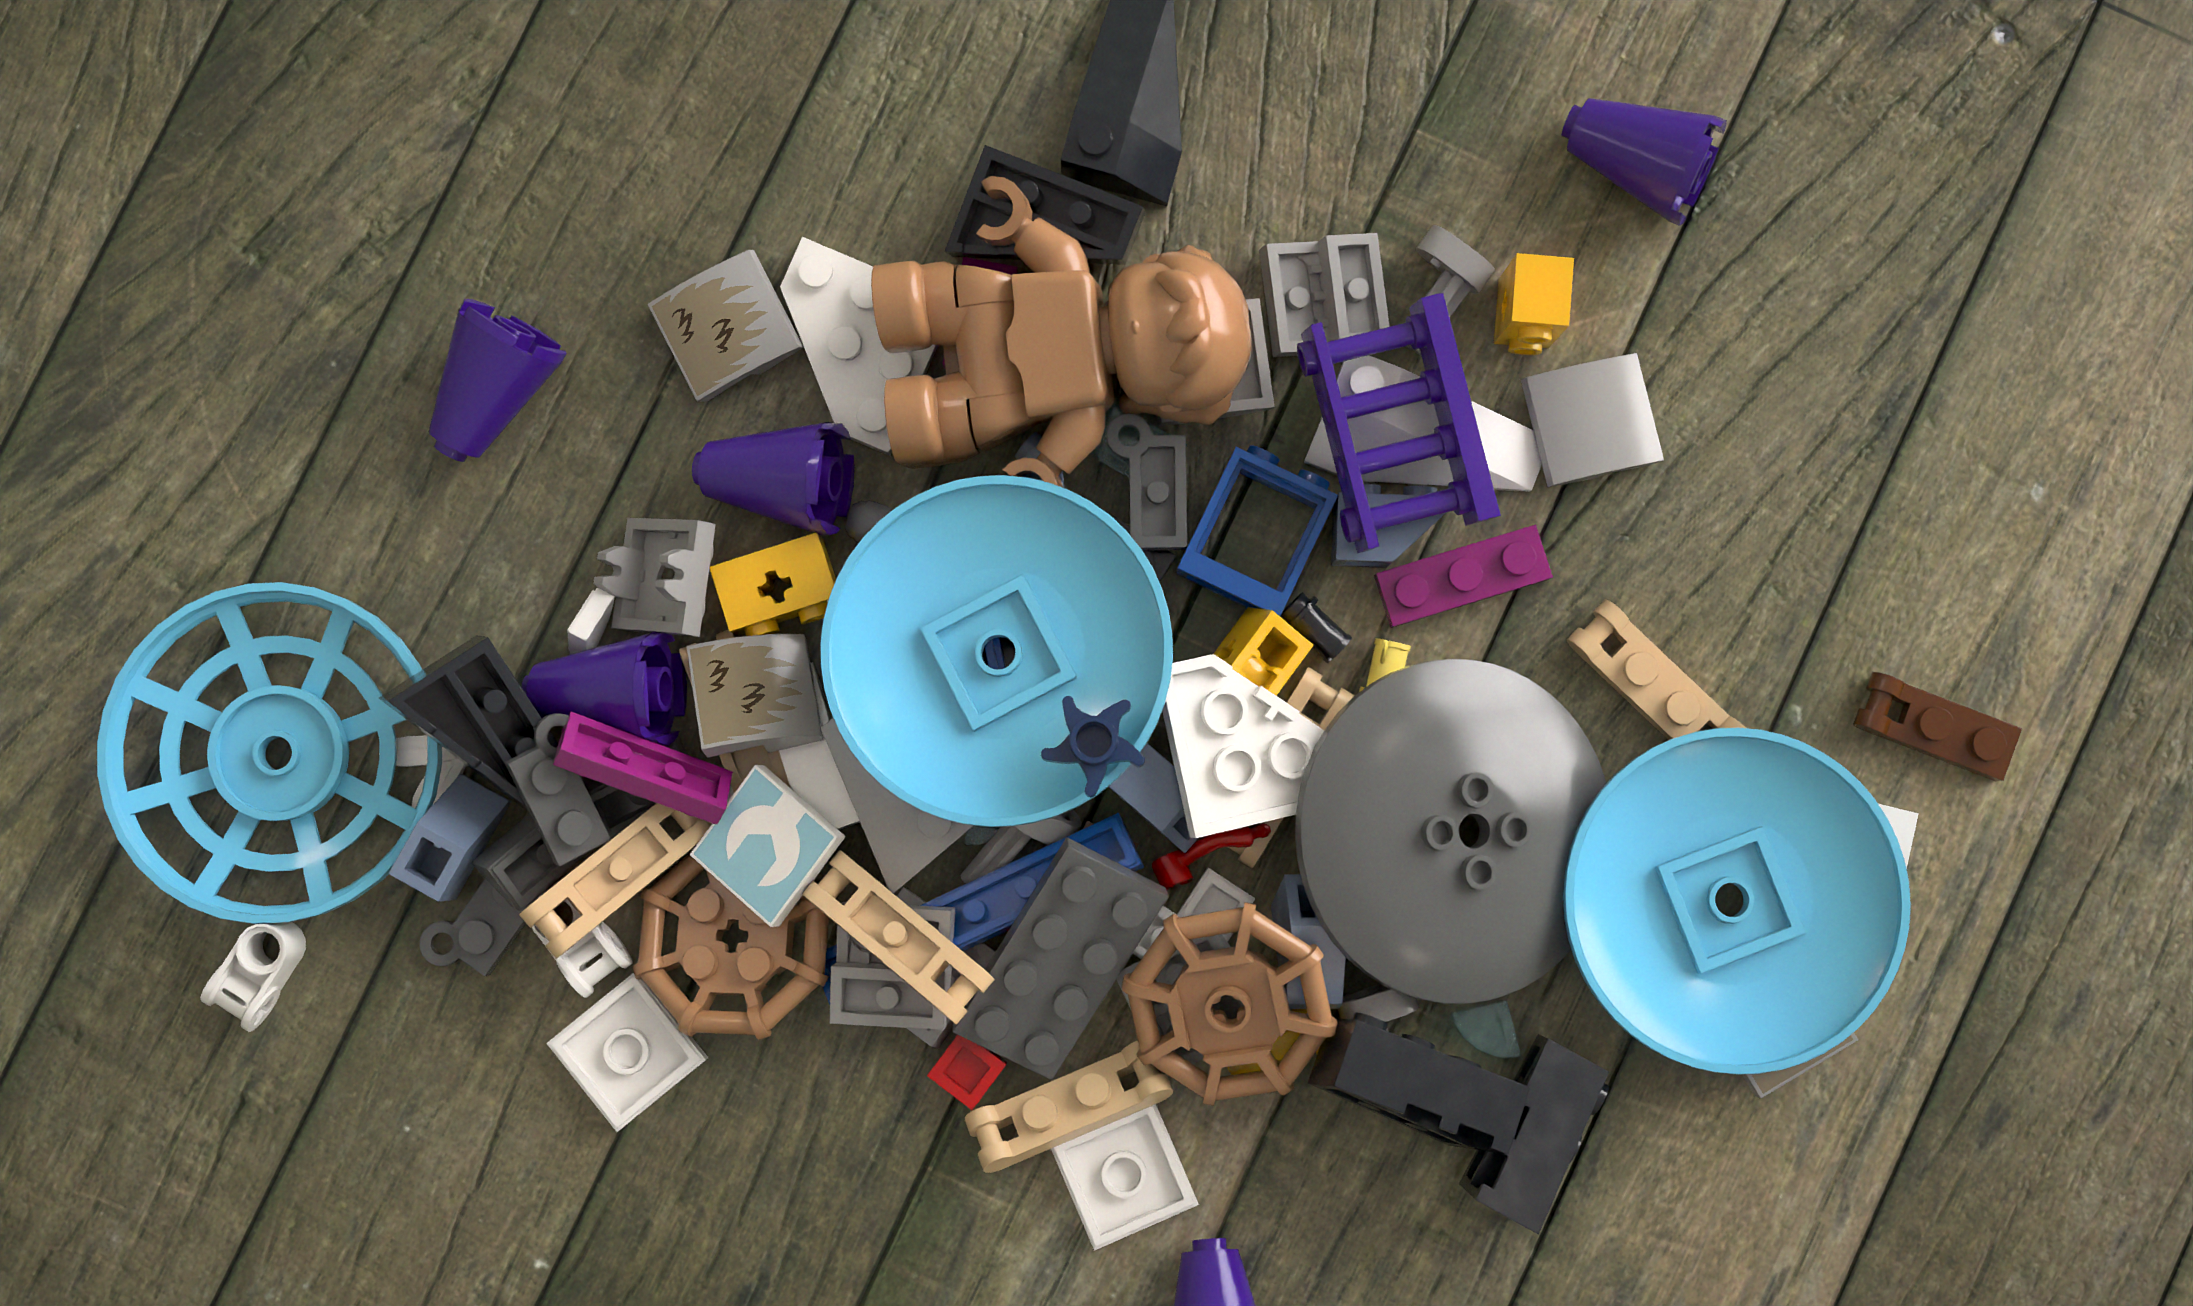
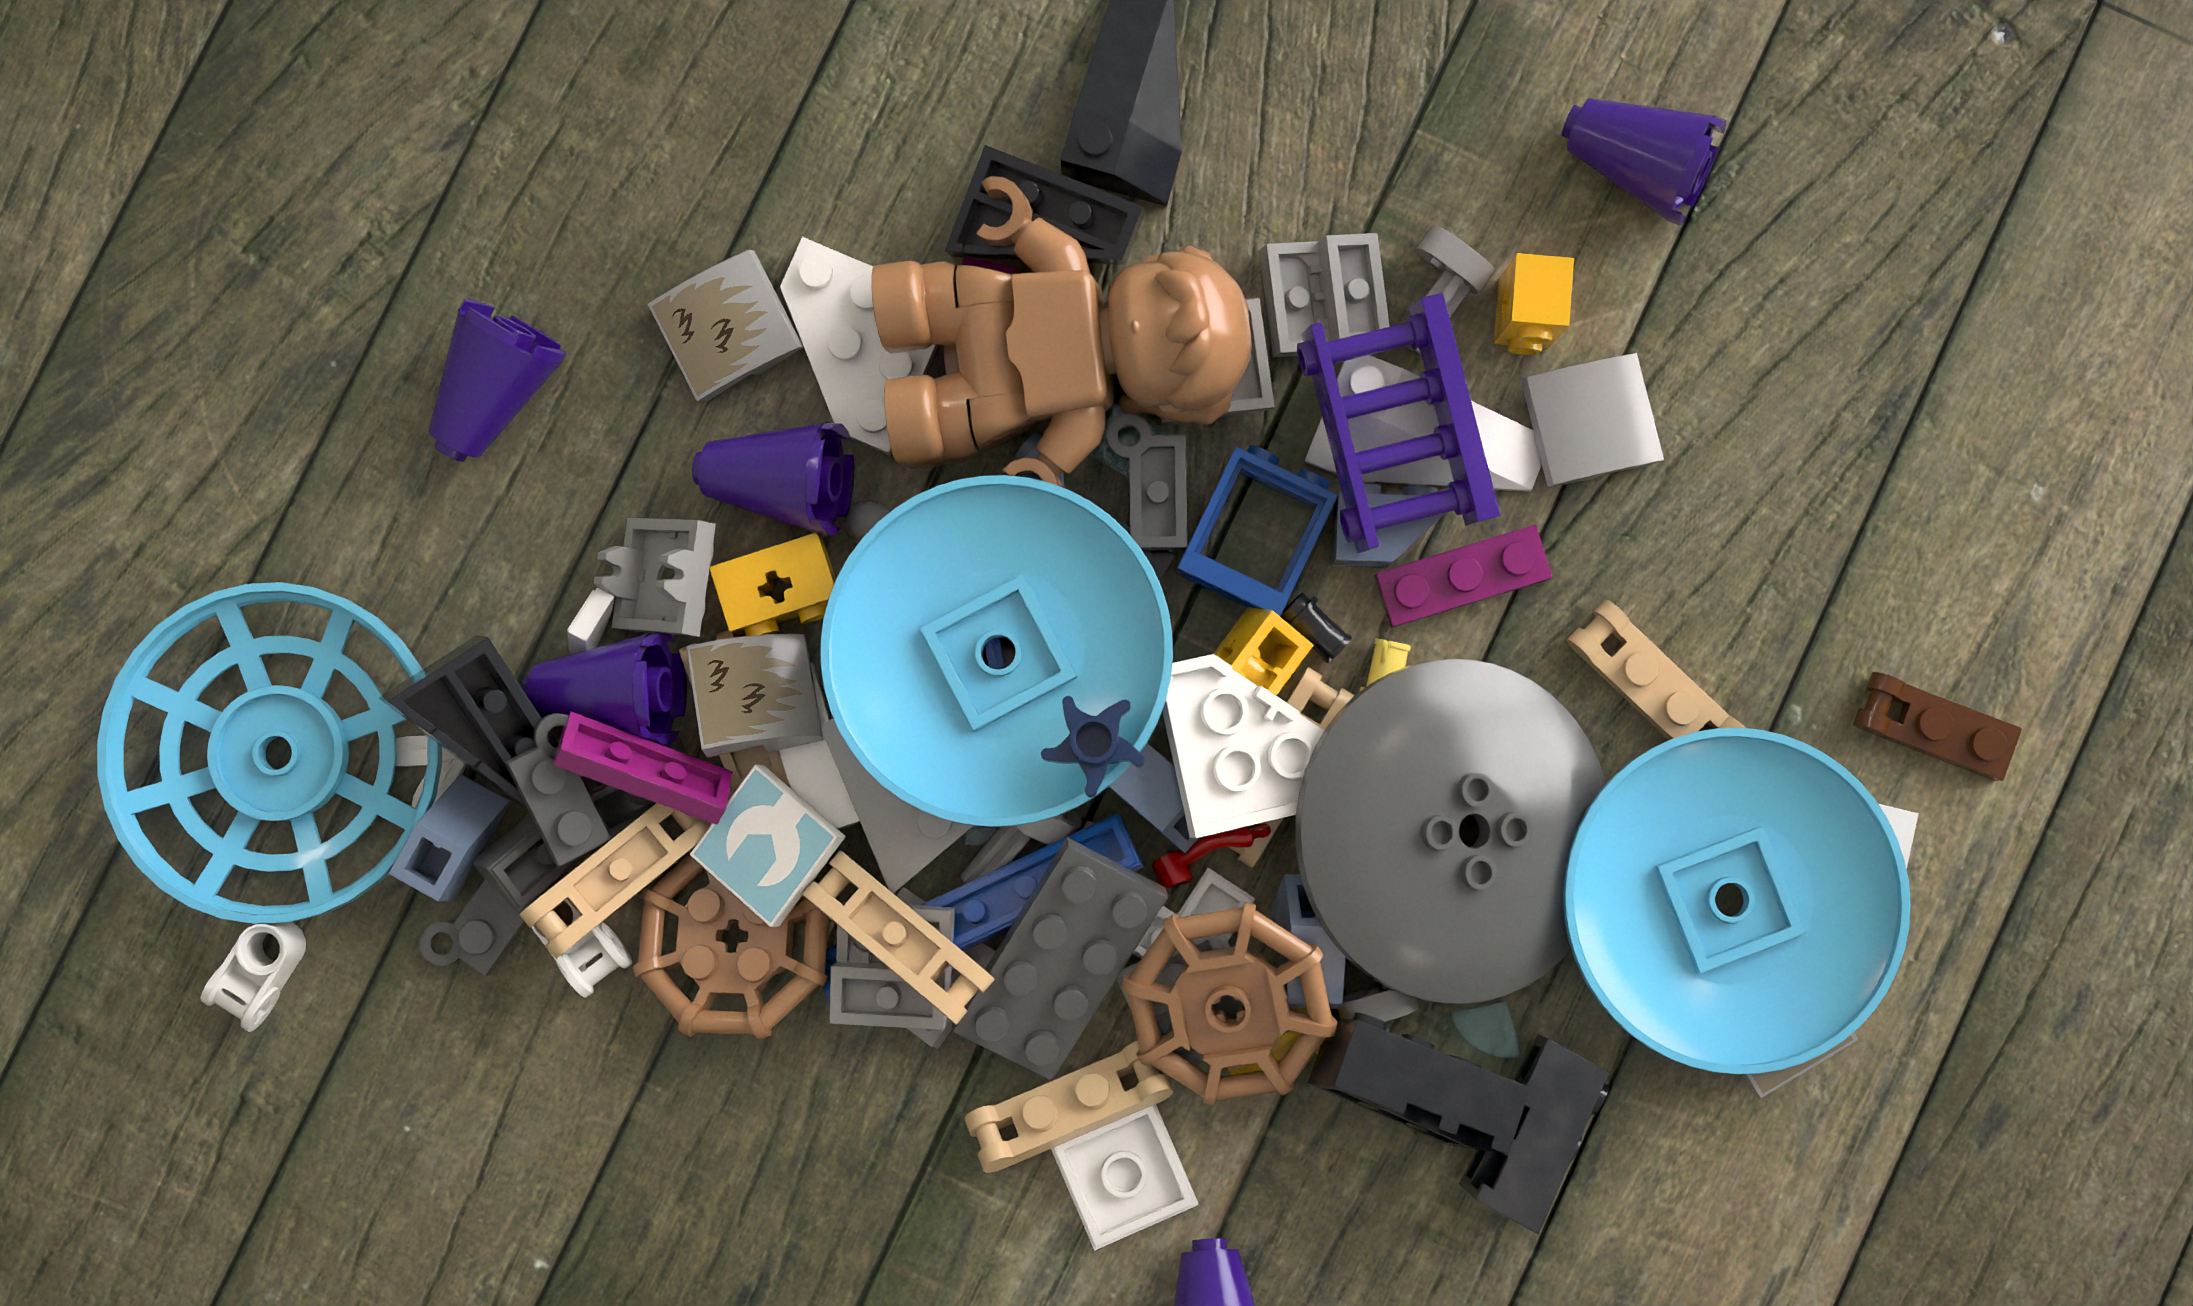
(626, 1051): white tile -> none
(966, 1070): red plate -> none

